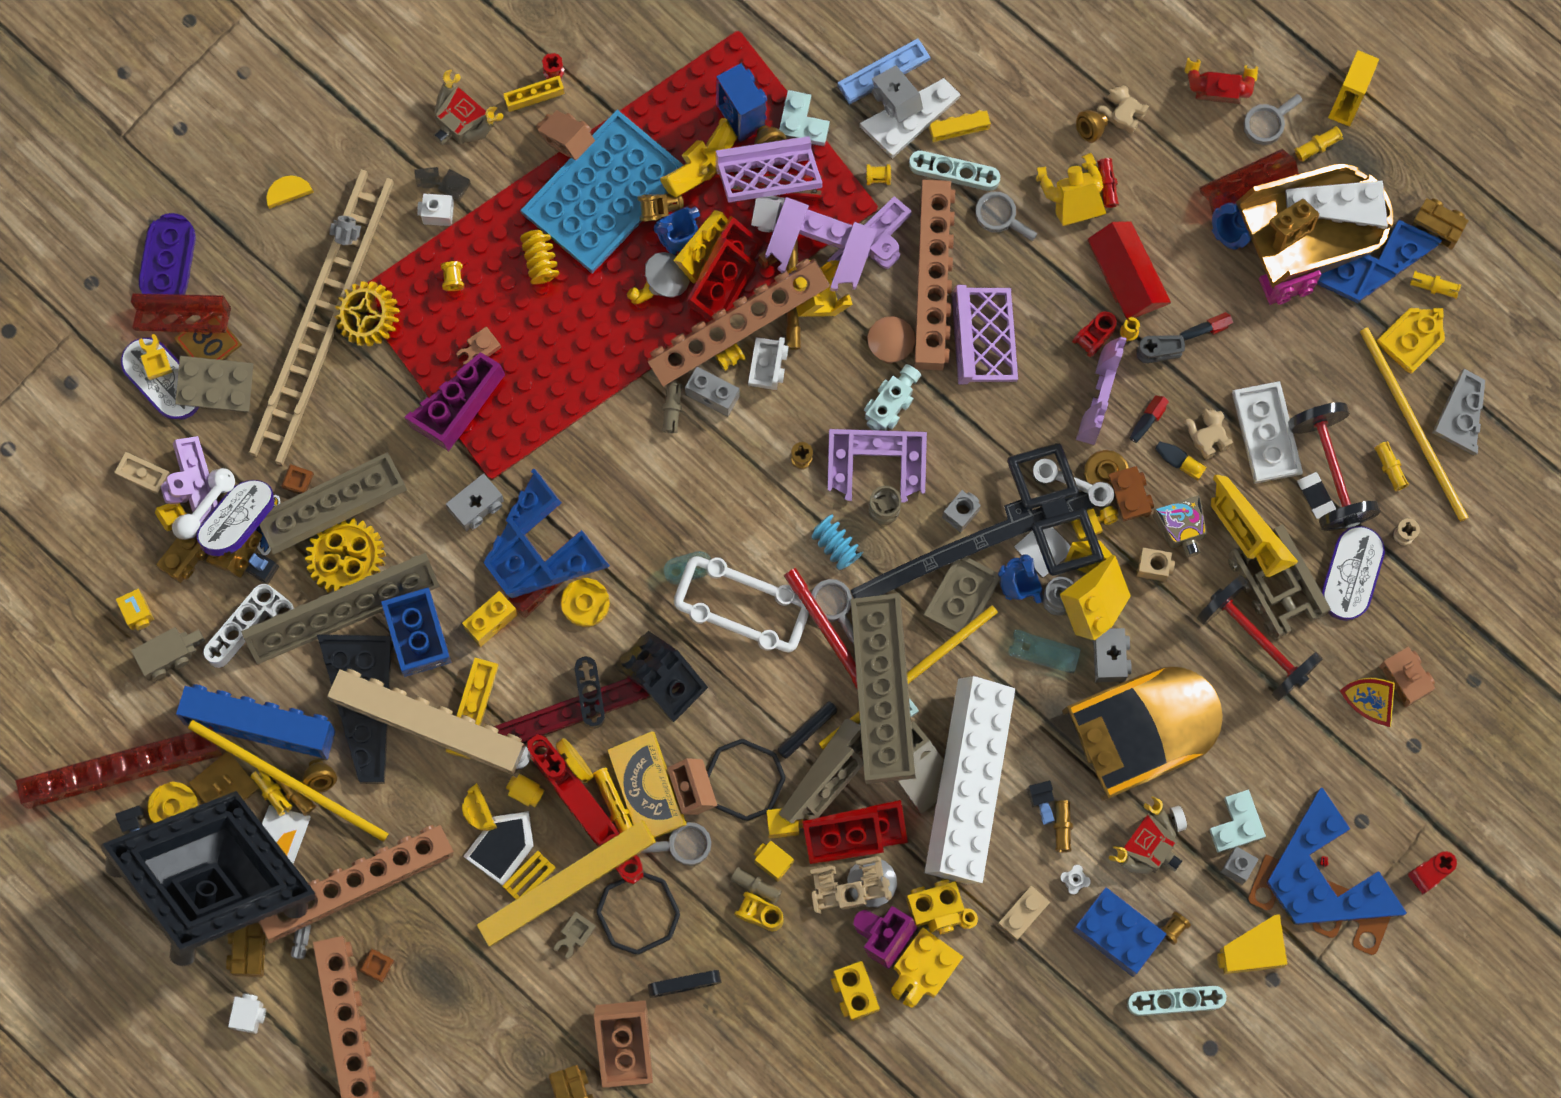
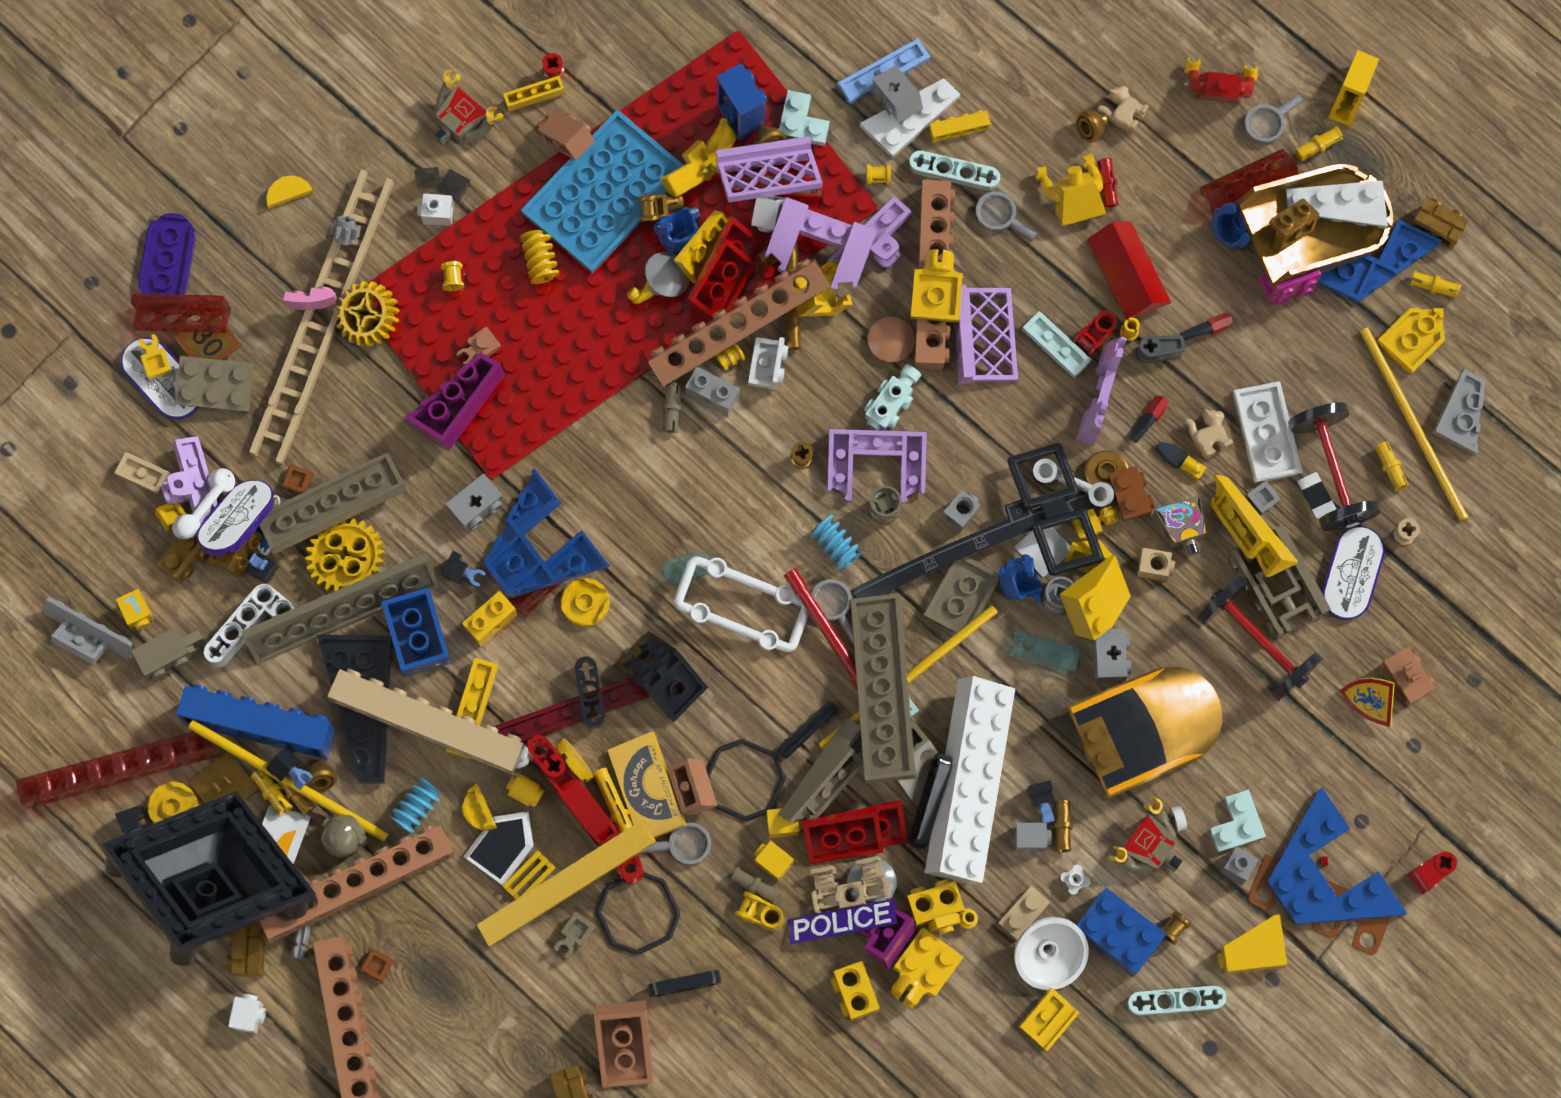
(83, 636): none -> light grey bracket
(285, 764): none -> black piece
(317, 299): none -> bright pink slope
(342, 836): none -> dark tan cap
(416, 805): none -> medium azure piece
(456, 570): none -> black piece
(842, 921): none -> dark purple sticker
(930, 801): none -> black beam
(937, 289): none -> yellow plate
(1031, 836): none -> light grey brick
(1048, 1019): none -> yellow plate
(1056, 344): none -> light aqua plate
(1059, 963): none -> white dish
(1263, 498): none -> light grey tile

